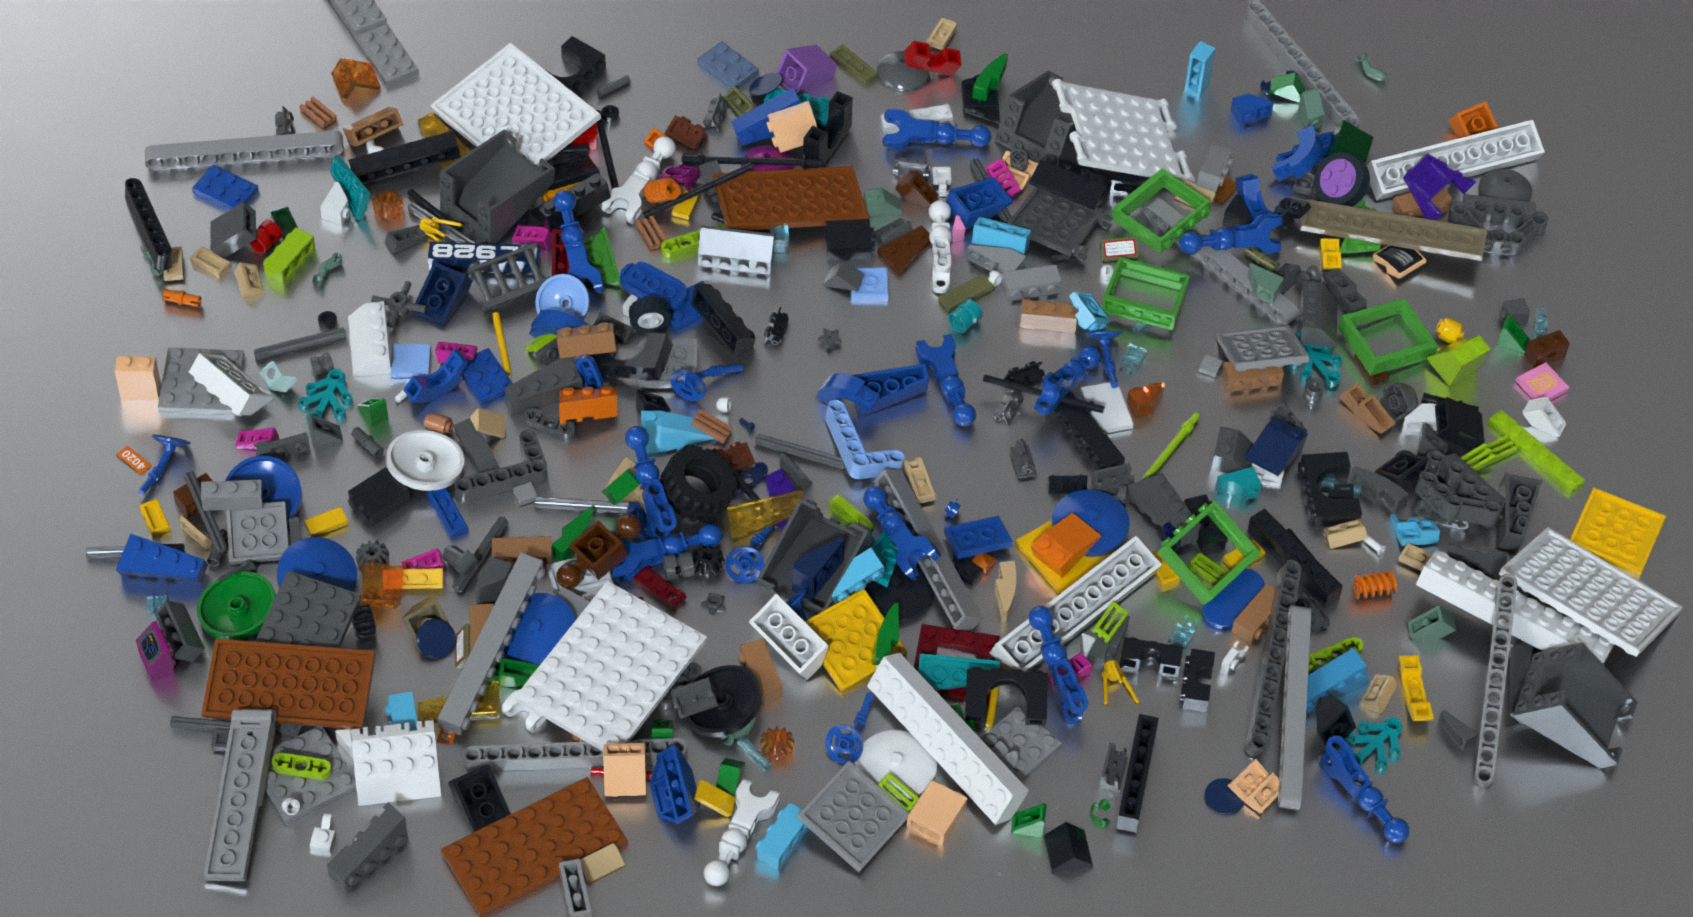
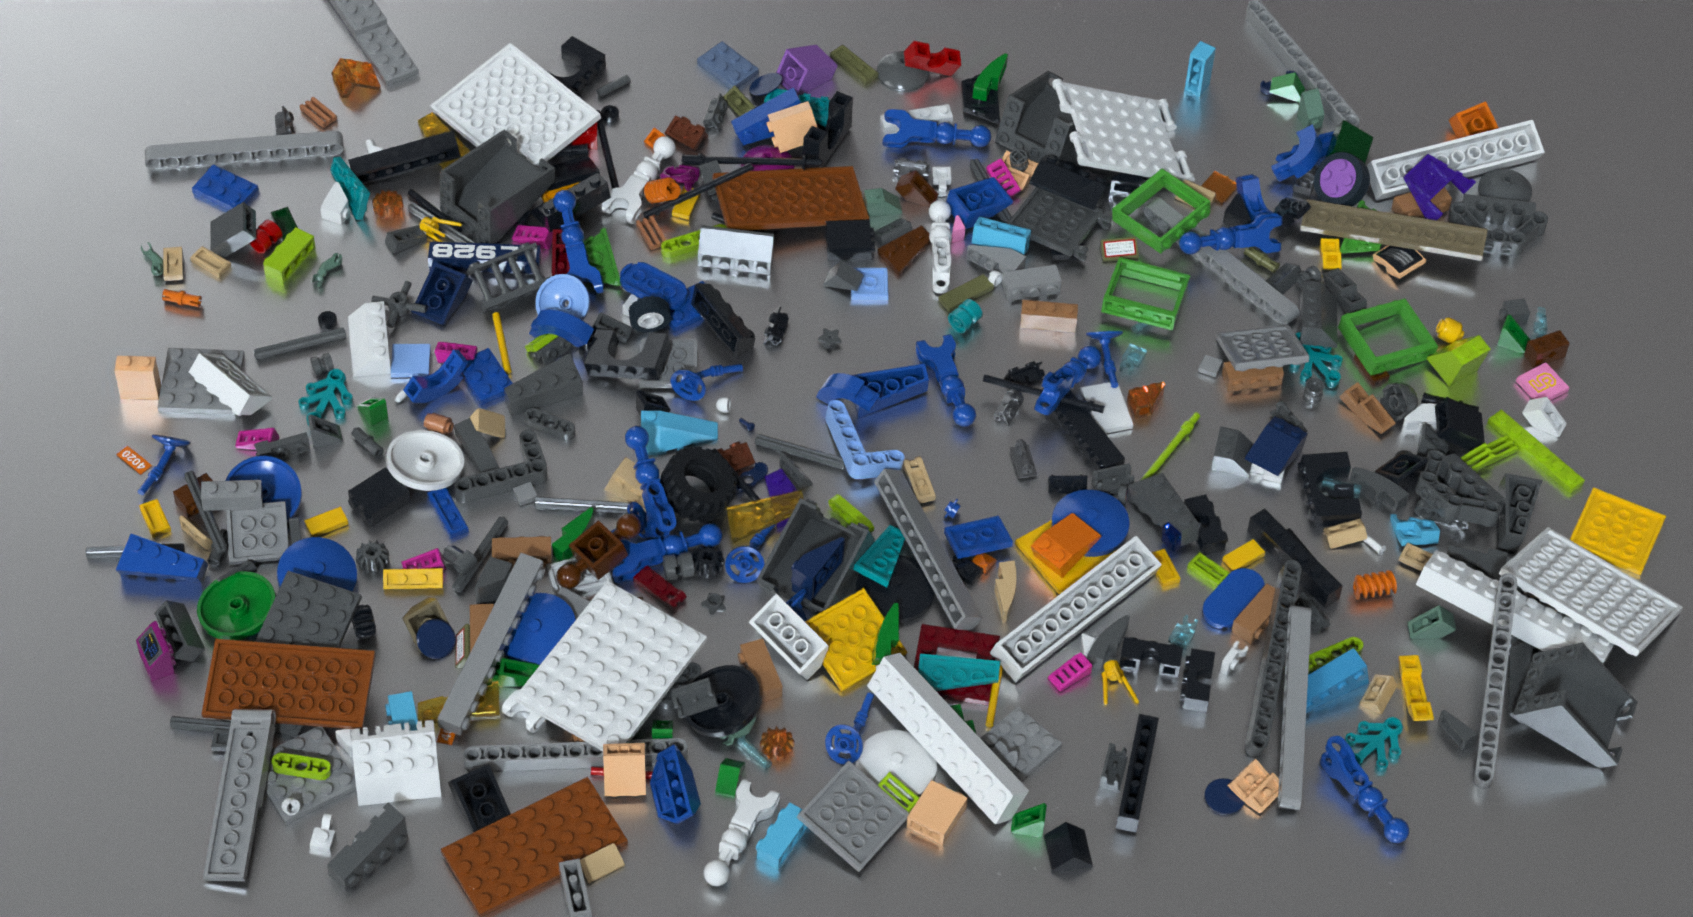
(148, 224): black beam -> none
(154, 602): clear light blue wheel -> none
(248, 280): tan slope -> none
(279, 381): light aqua bracket -> none
(373, 126): medium nougat brick -> none
(382, 585): clear orange bracket -> none
(586, 340): medium nougat brick -> none
(587, 403): orange wedge -> none
(590, 371): blue plate -> none
(621, 487): green slope -> none
(712, 425): nougat tile -> none
(714, 798): yellow tile -> none
(781, 239): clear light blue brick -> none
(860, 572): medium azure slope -> none
(909, 546): blue piece -> none
(942, 34): tan plate -> none
(1031, 684): black arch -> none
(1054, 654): blue piece -> none
(1091, 314): medium azure plate -> none
(1102, 632): lime tile -> none
(1103, 275): white hinge -> none
(1105, 821): green piece -> none
(1215, 168): light grey brick -> none
(1231, 531): bright green window -> none
(1241, 483): teal arch -> none
(1250, 108): blue slope -> none
(1264, 283): sand green slope -> none
(1333, 720): black slope -> none
(1371, 72): sand green arm -> none

